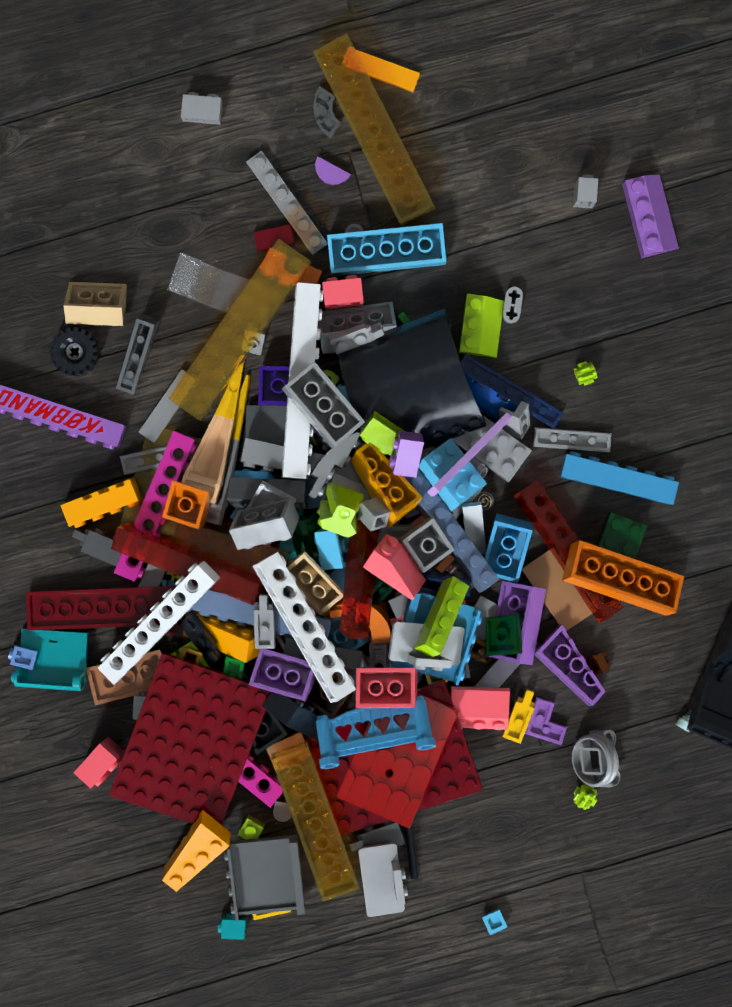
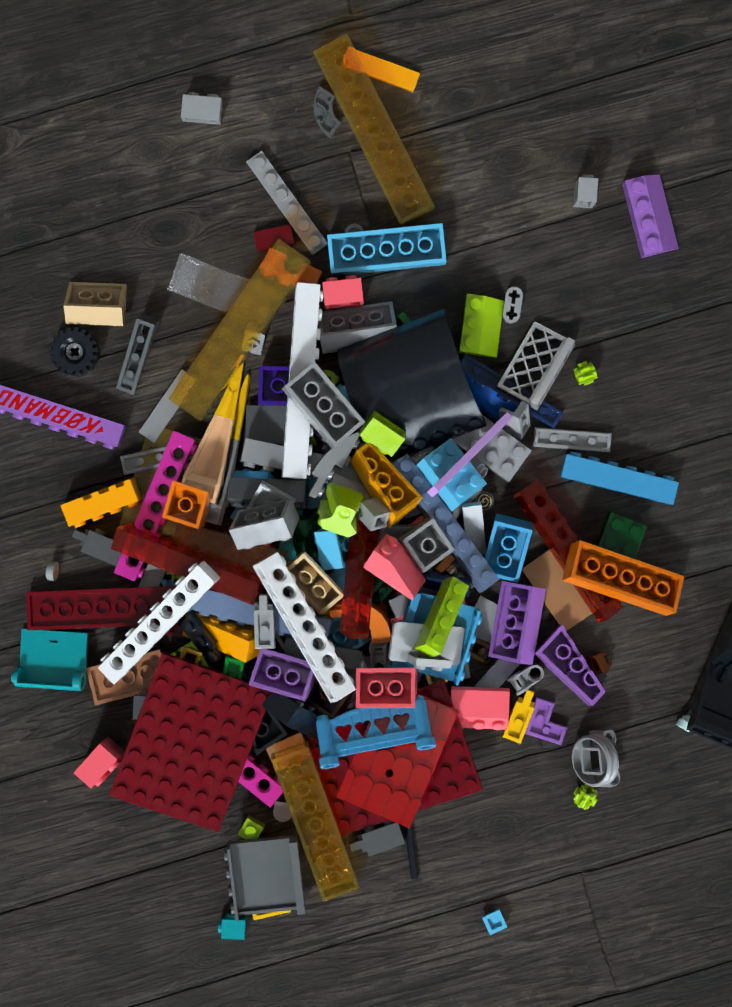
(22, 657): medium blue bracket -> none
(52, 571): none -> light grey tile
(197, 849): light orange wedge -> none
(330, 173): medium lavender tile -> none
(356, 337): light grey hinge -> none
(382, 879): light grey bracket -> none
(407, 454): brick -> none
(503, 635): dark green tile -> none
(525, 678): none -> light grey piece
(551, 373): none -> light grey fence

